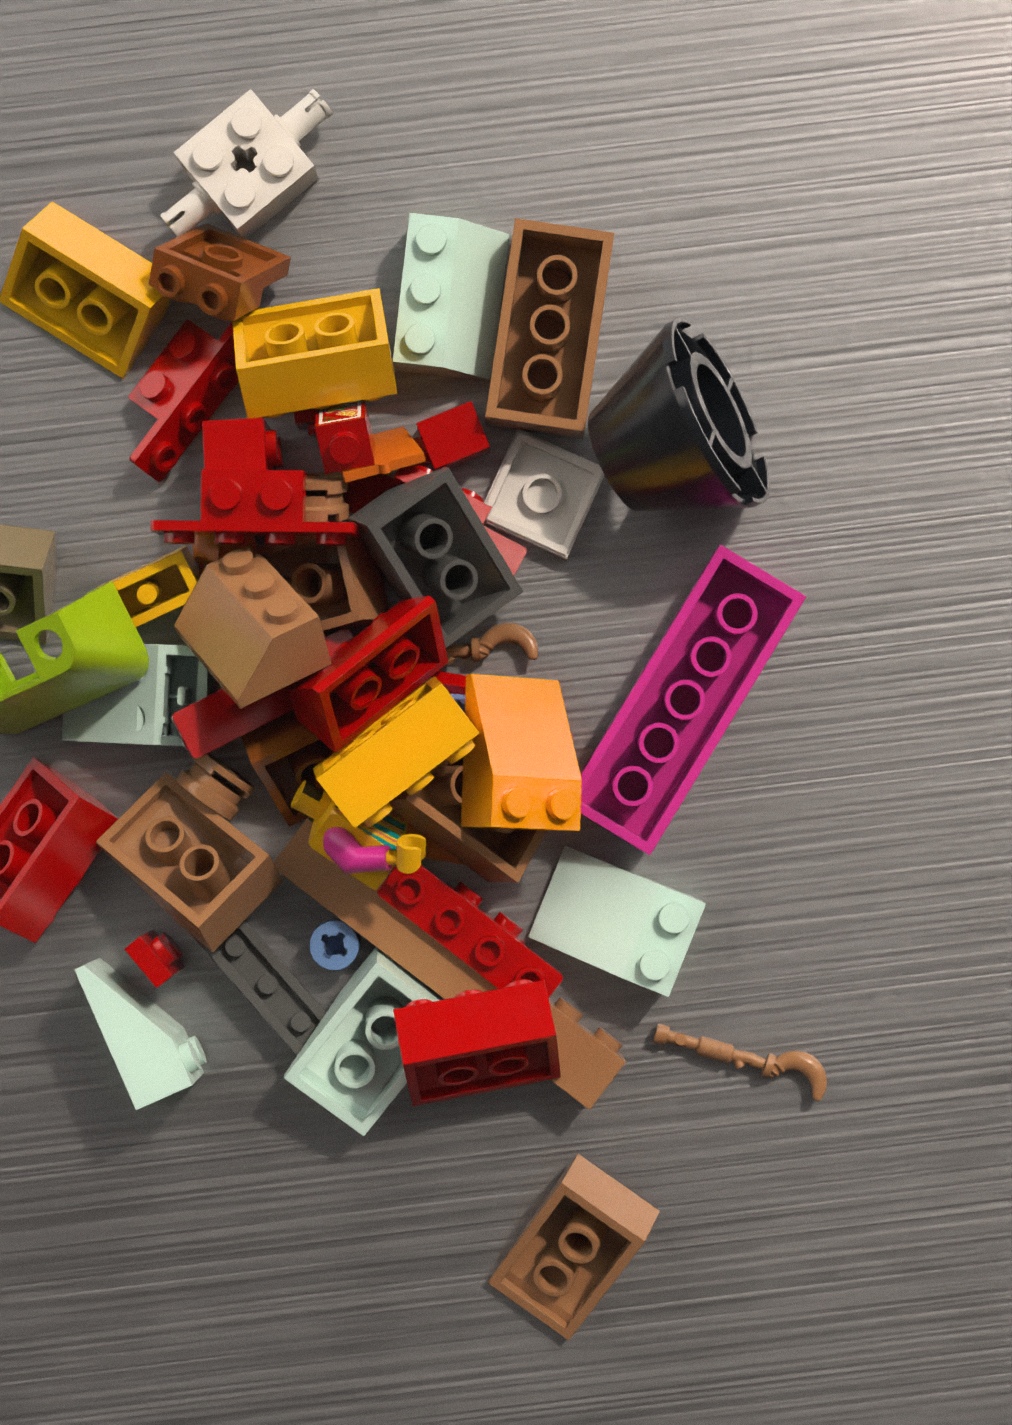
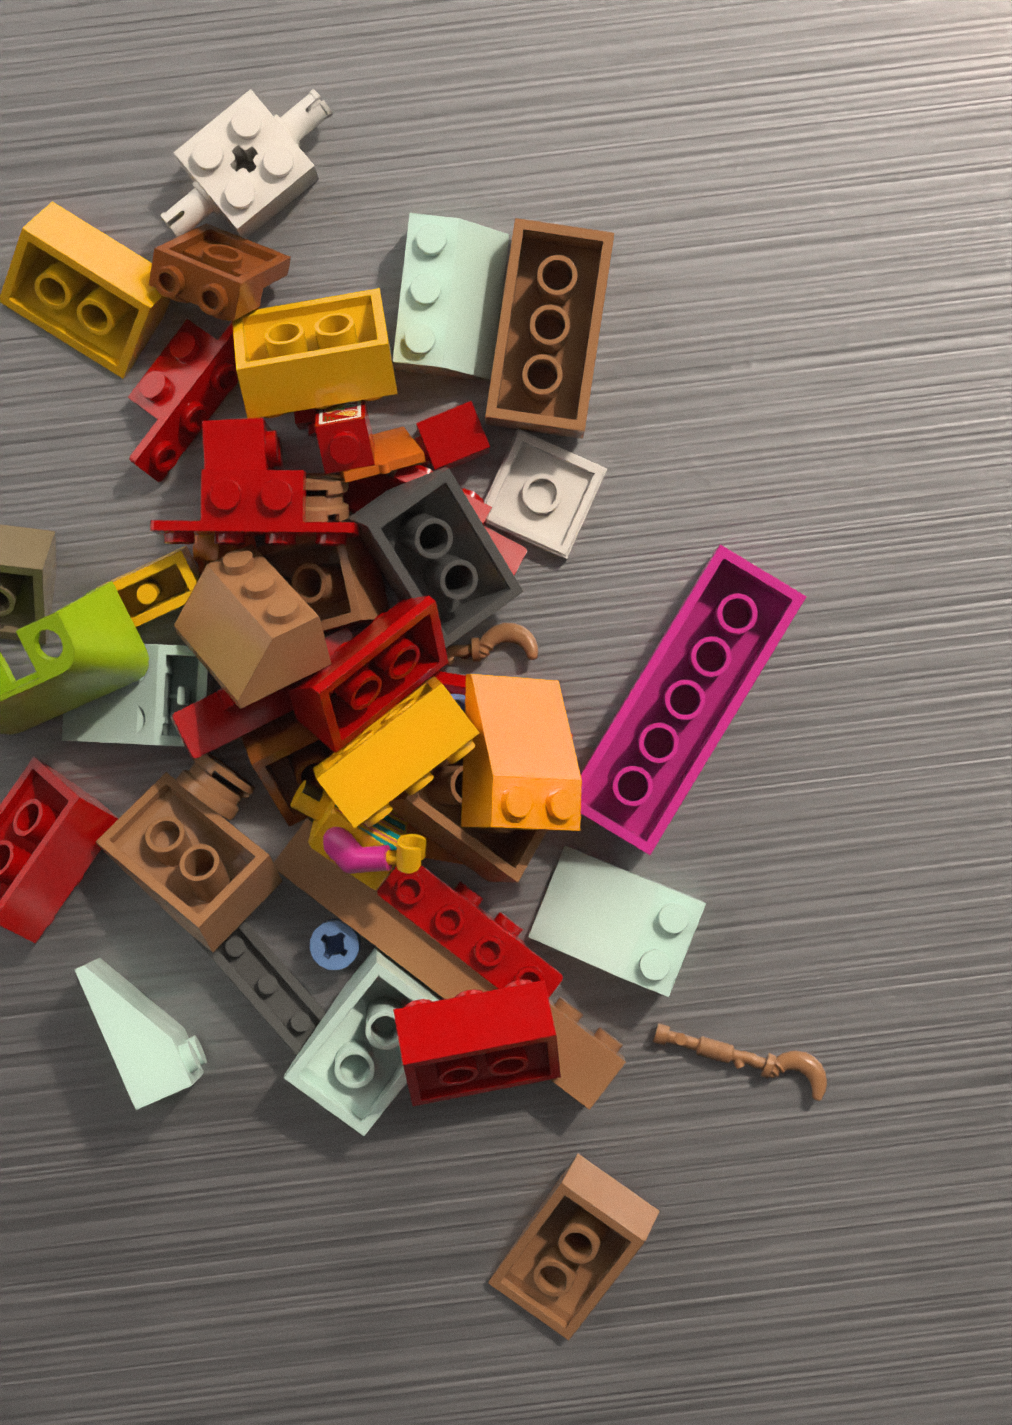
(156, 956): red plate -> none
(678, 430): black cone -> none

